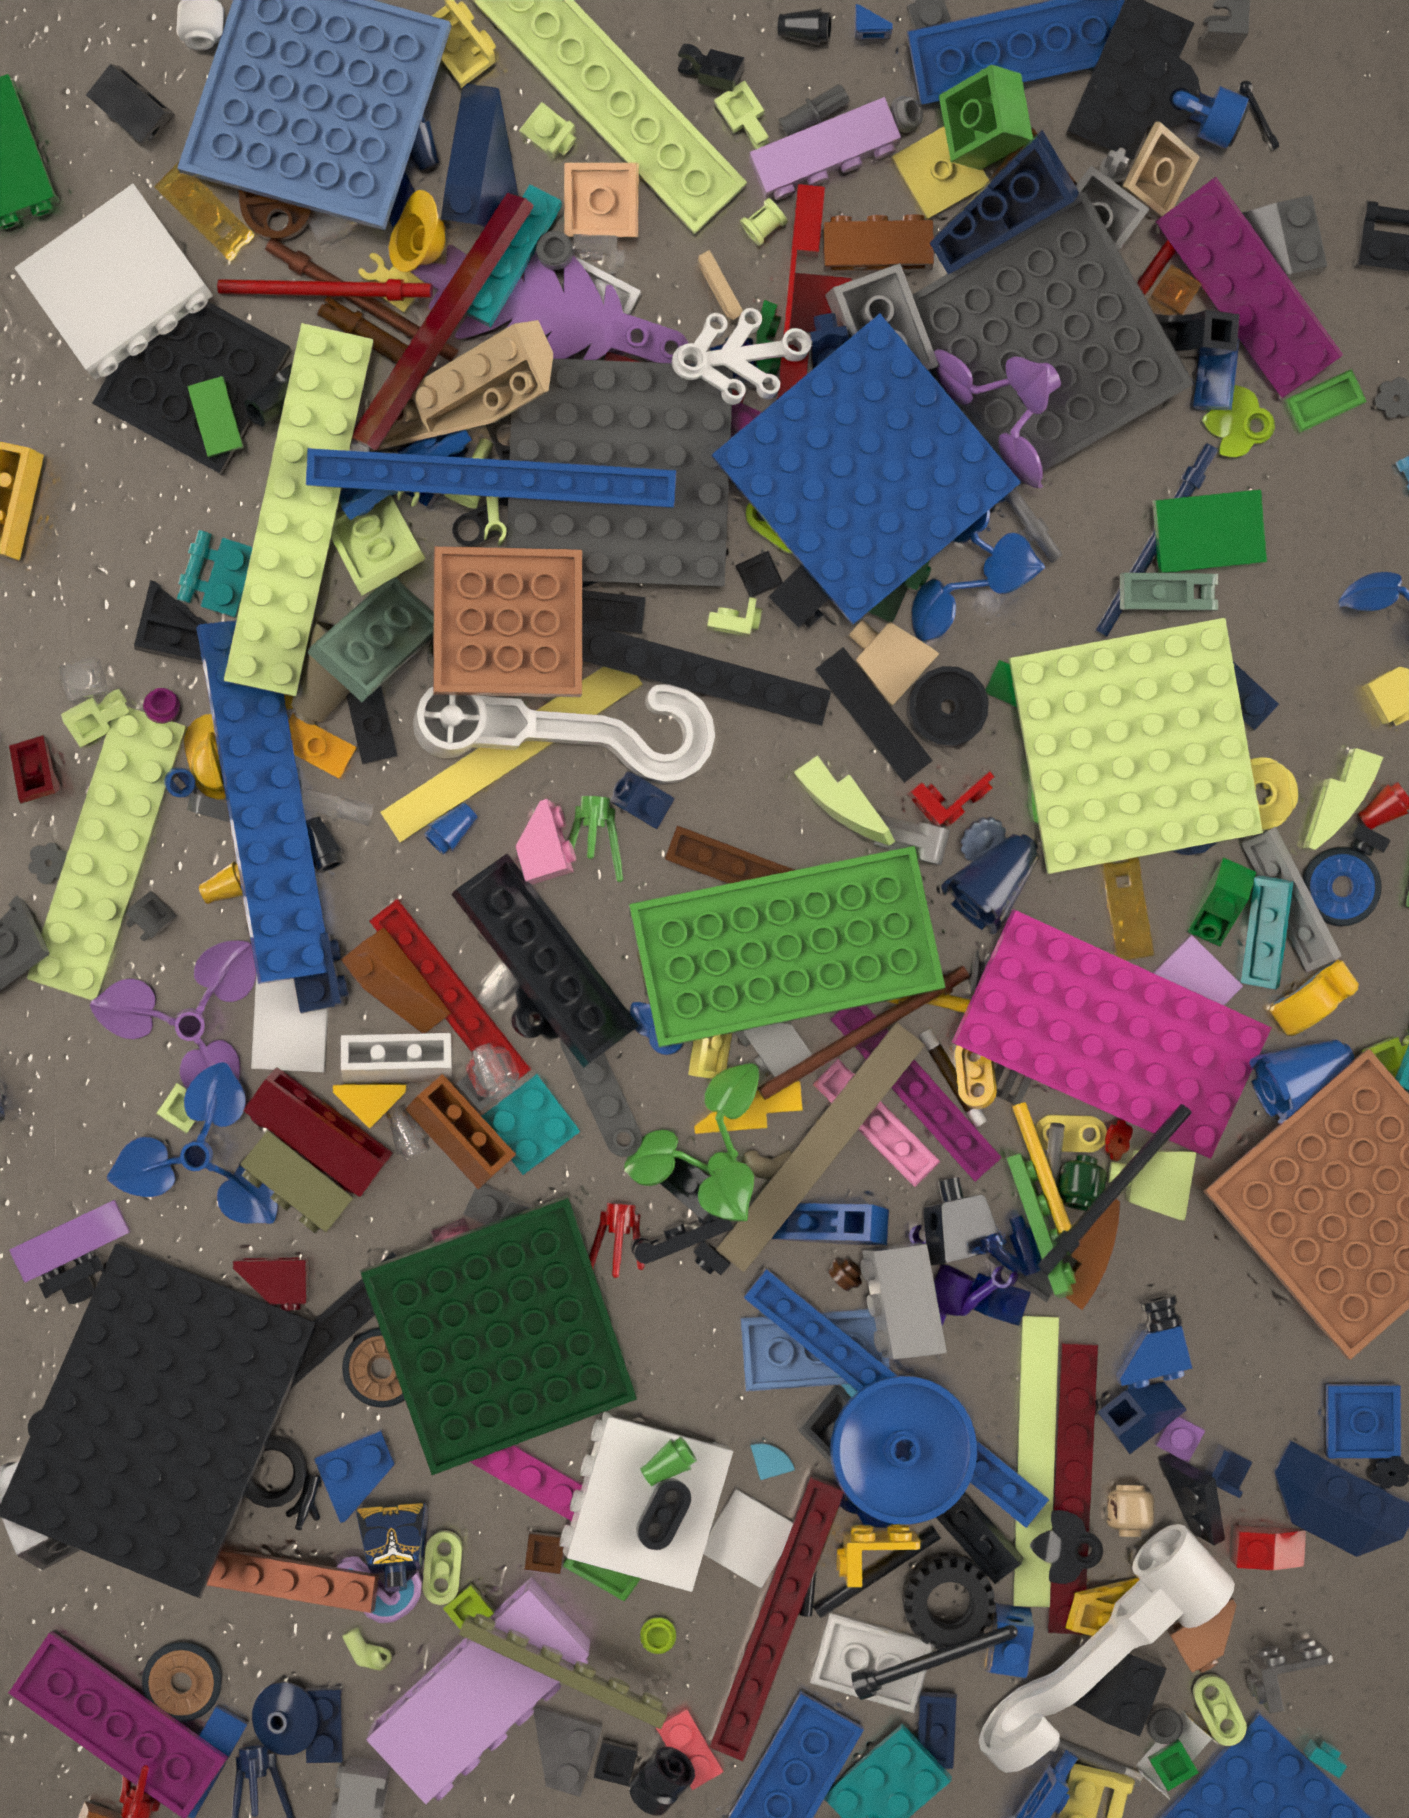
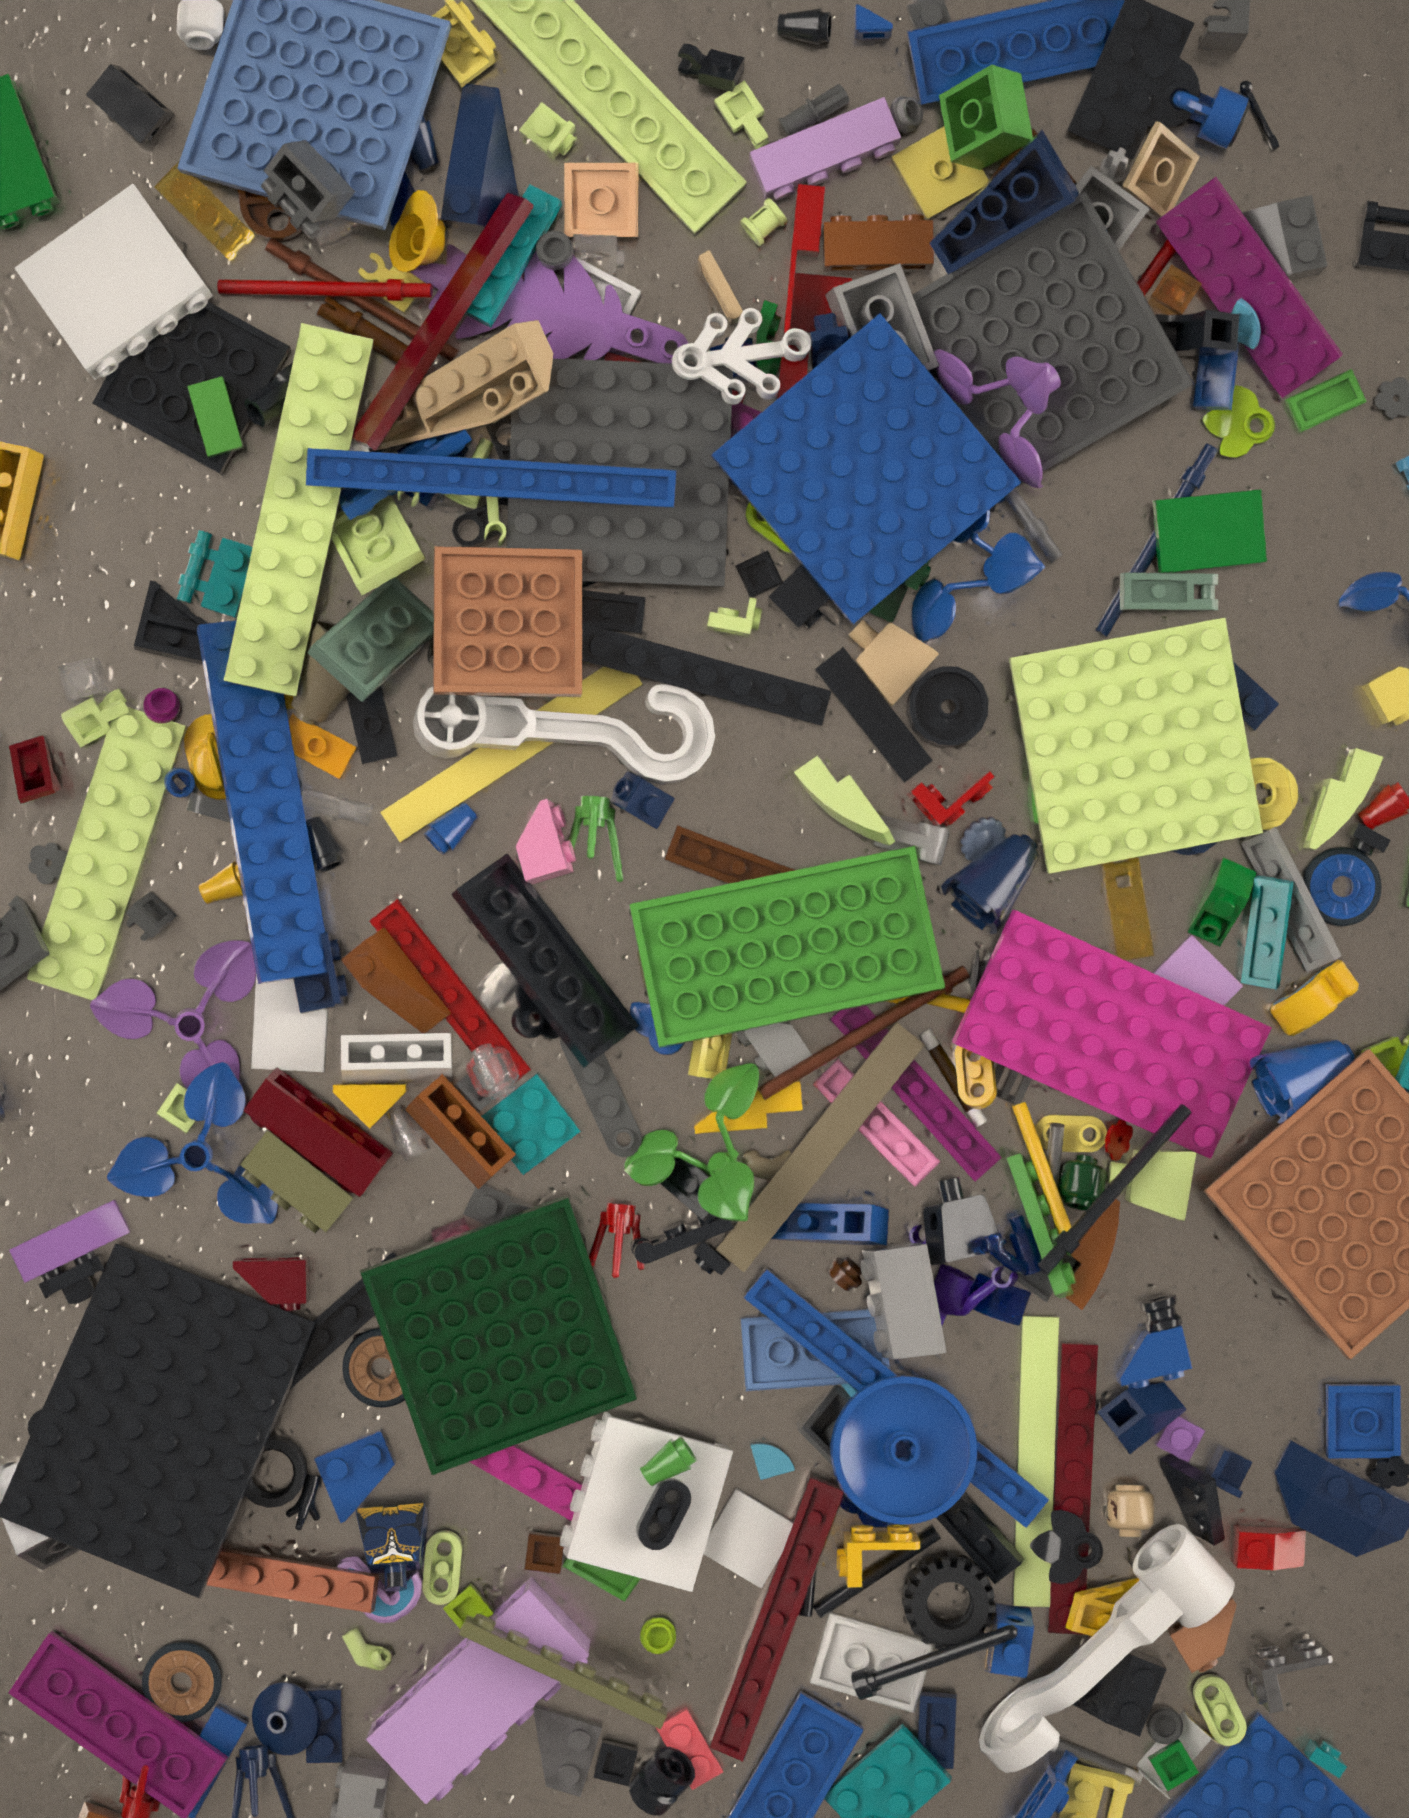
(305, 186): none -> dark grey brick
(1001, 684): green tile -> none
(1249, 324): none -> medium azure tile

